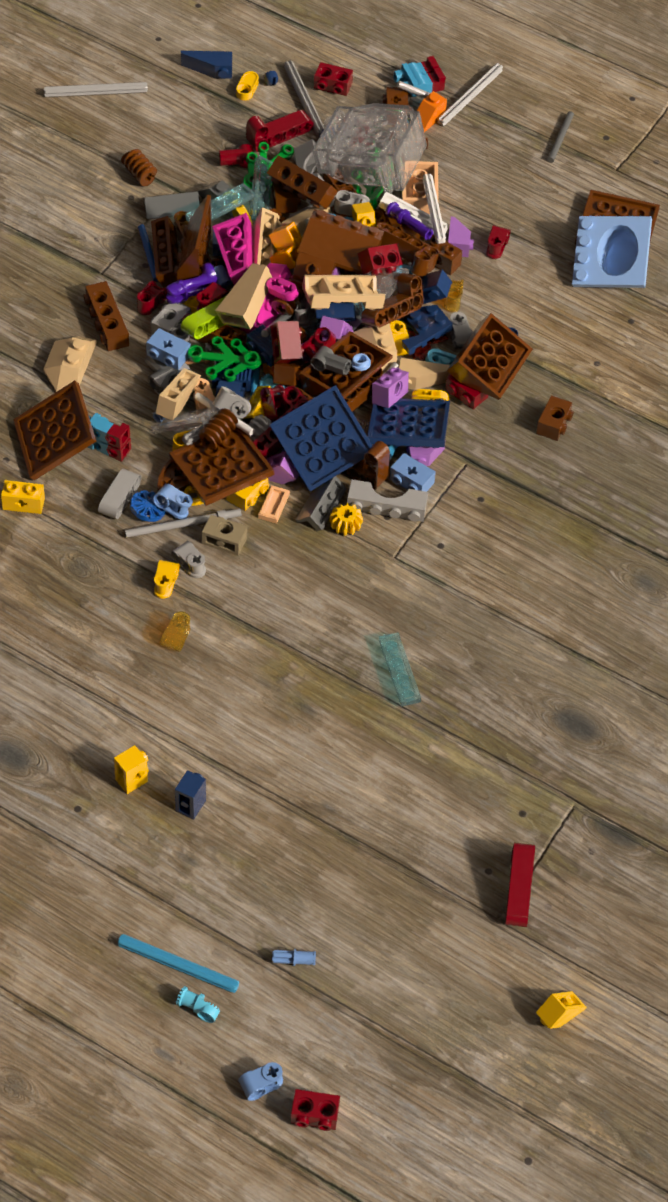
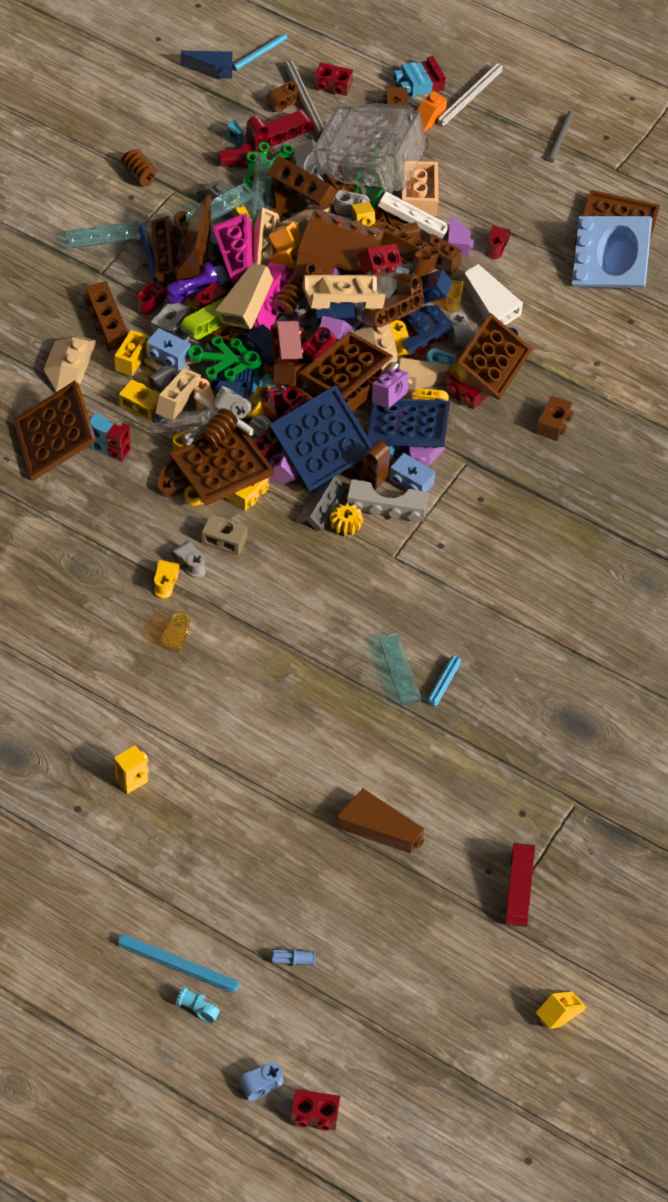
(23, 497): yellow brick -> none
(95, 89): light grey axle -> none
(103, 235): none -> clear light blue plate
(119, 493): light grey beam -> none
(131, 353): none -> yellow brick
(139, 400): none -> yellow brick
(146, 507): blue wheel -> none
(170, 204): dark grey panel -> none
(172, 500): medium blue piece -> none
(181, 523): light grey bar -> none
(190, 794): dark blue brick -> none
(235, 133): none -> dark azure slope
(248, 82): yellow piece -> none
(259, 52): none -> dark azure bar
(271, 78): dark blue hinge -> none
(274, 504): light nougat tile -> none
(278, 286): dark pink beam -> none
(283, 96): none -> reddish brown piece
(283, 317): dark grey bar -> none
(326, 359): dark grey piece -> none
(361, 362): light blue plate -> none
(380, 822): none -> reddish brown slope
(404, 86): light grey bar -> none
(404, 218): dark purple pin -> none
(434, 208): white axle -> none
(444, 680): none -> dark azure axle
(491, 295): none -> white slope

